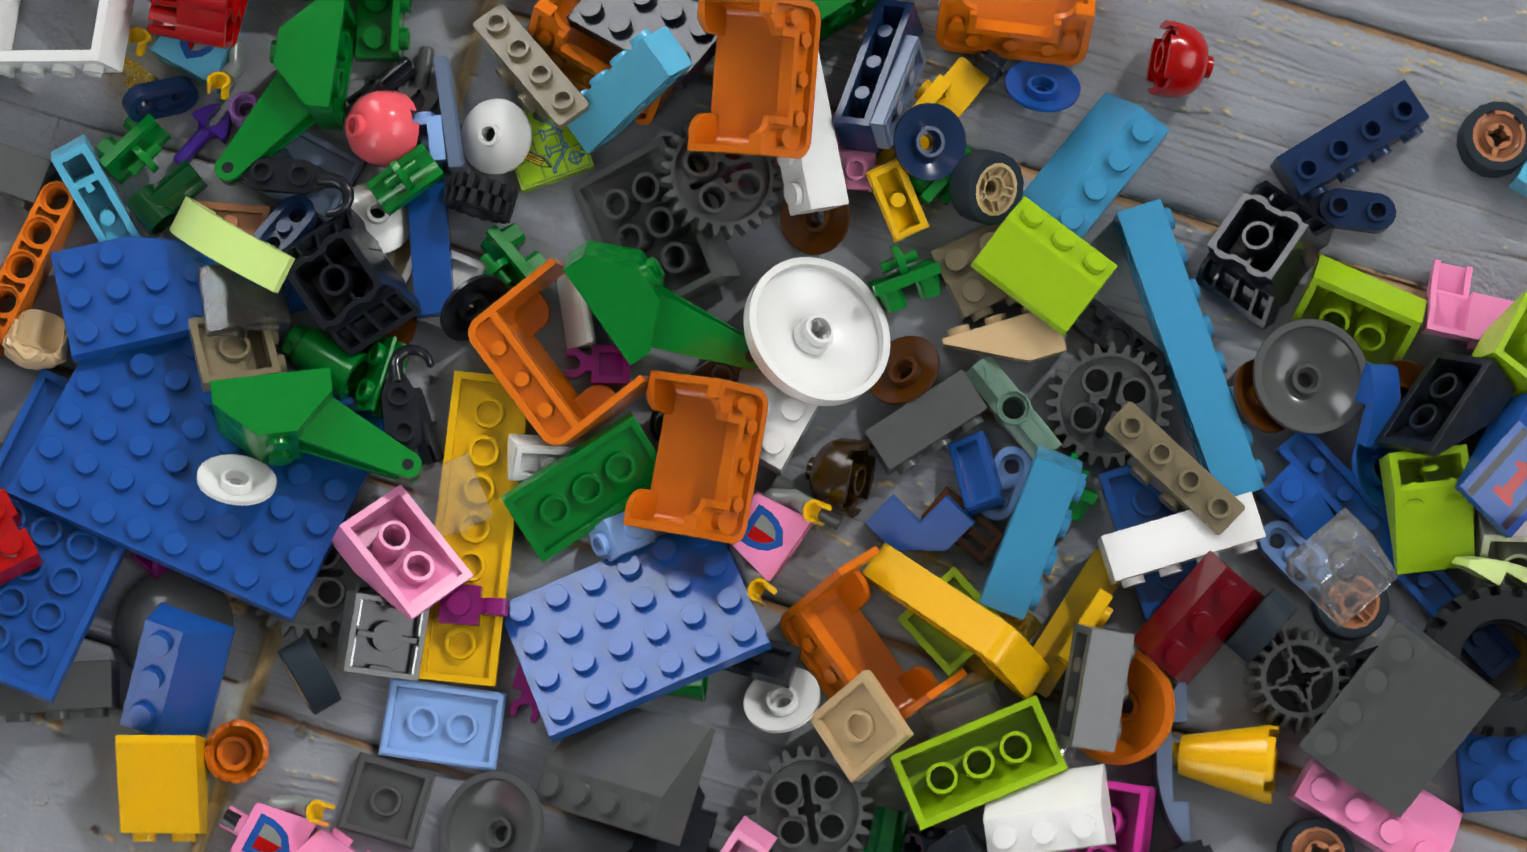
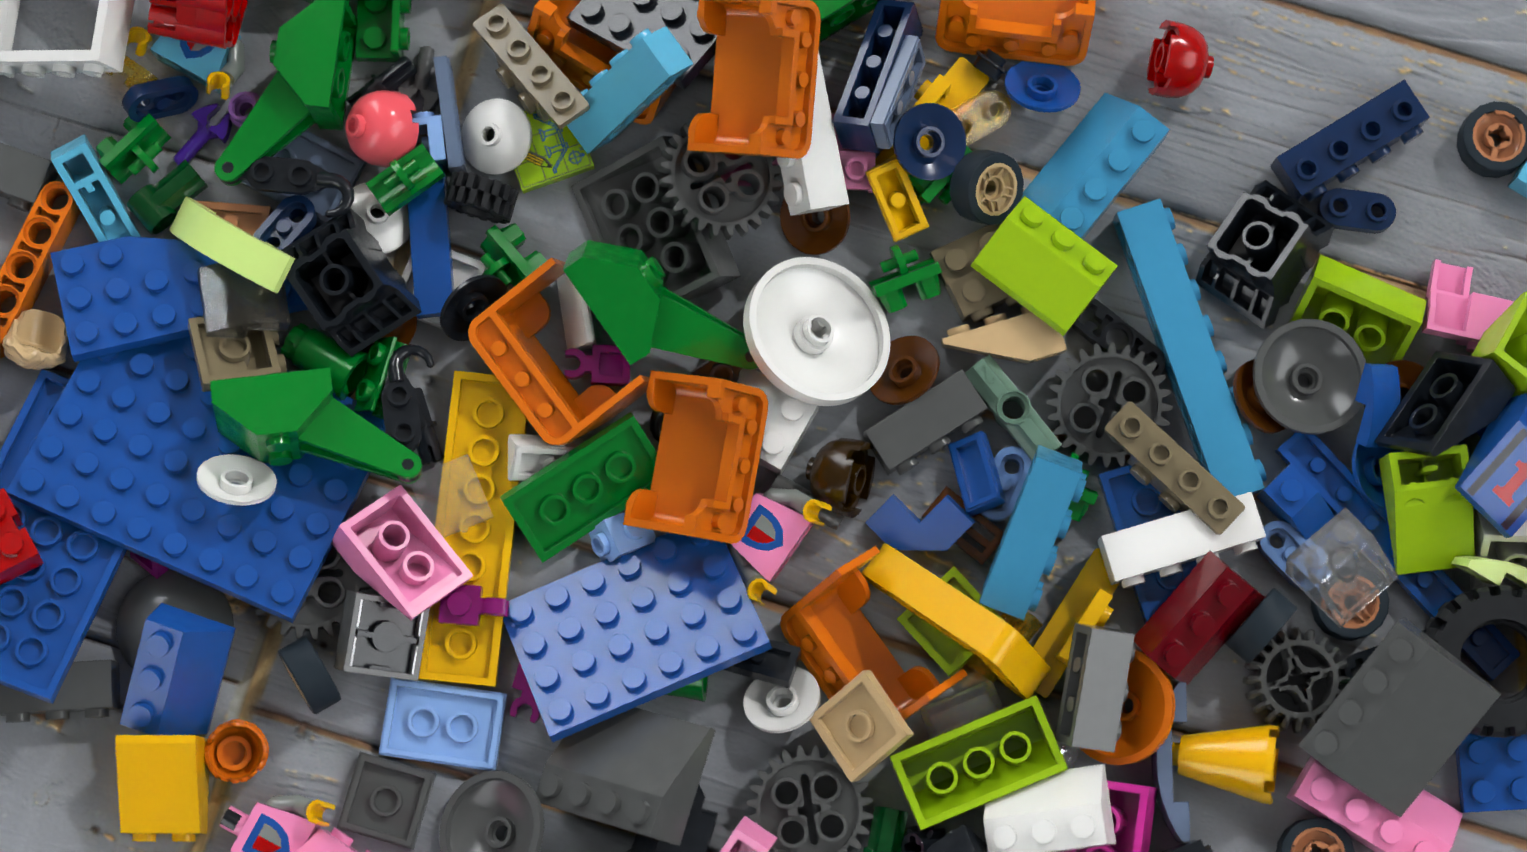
(977, 115): none -> clear yellow plate

